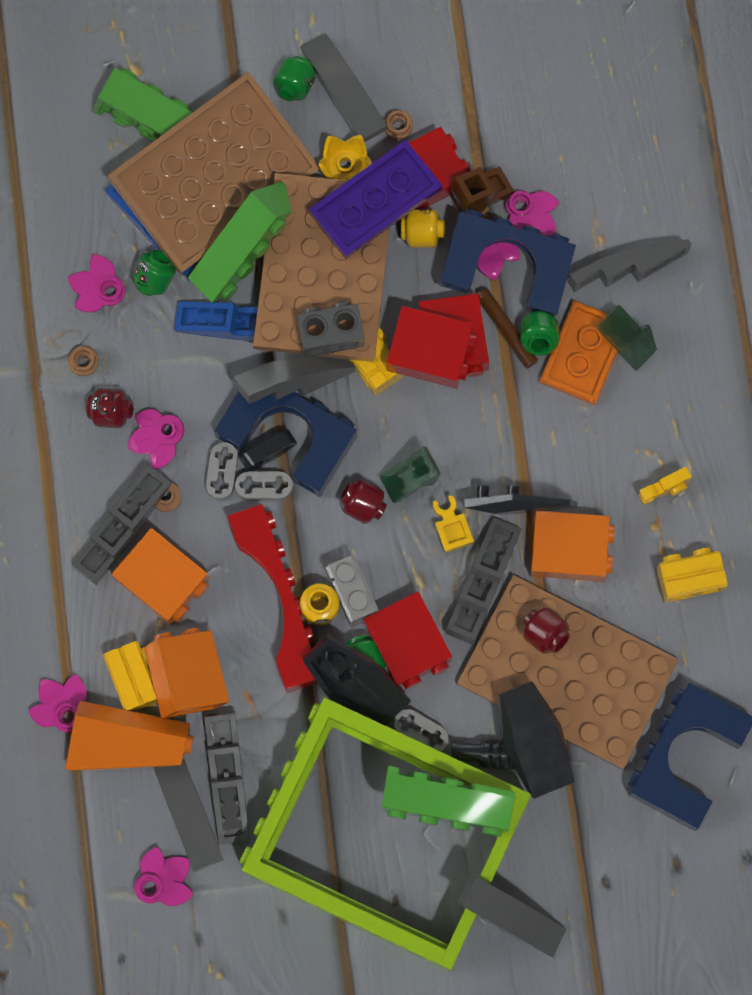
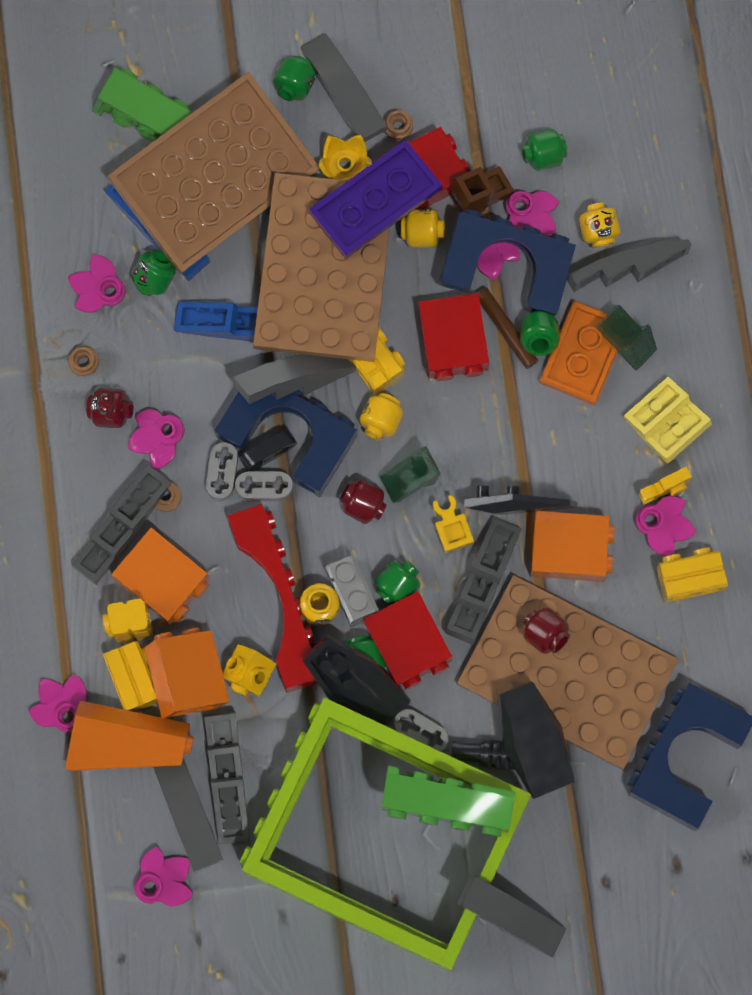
(128, 621): none -> yellow brick
(242, 242): bright green wedge -> none
(248, 671): none -> yellow brick
(332, 338): dark grey brick -> none
(381, 416): none -> yellow head
(397, 581): none -> green head
(431, 347): red brick -> none
(544, 149): none -> green head
(599, 225): none -> yellow head
(667, 420): none -> light yellow slope
(669, 525): none -> dark pink plate

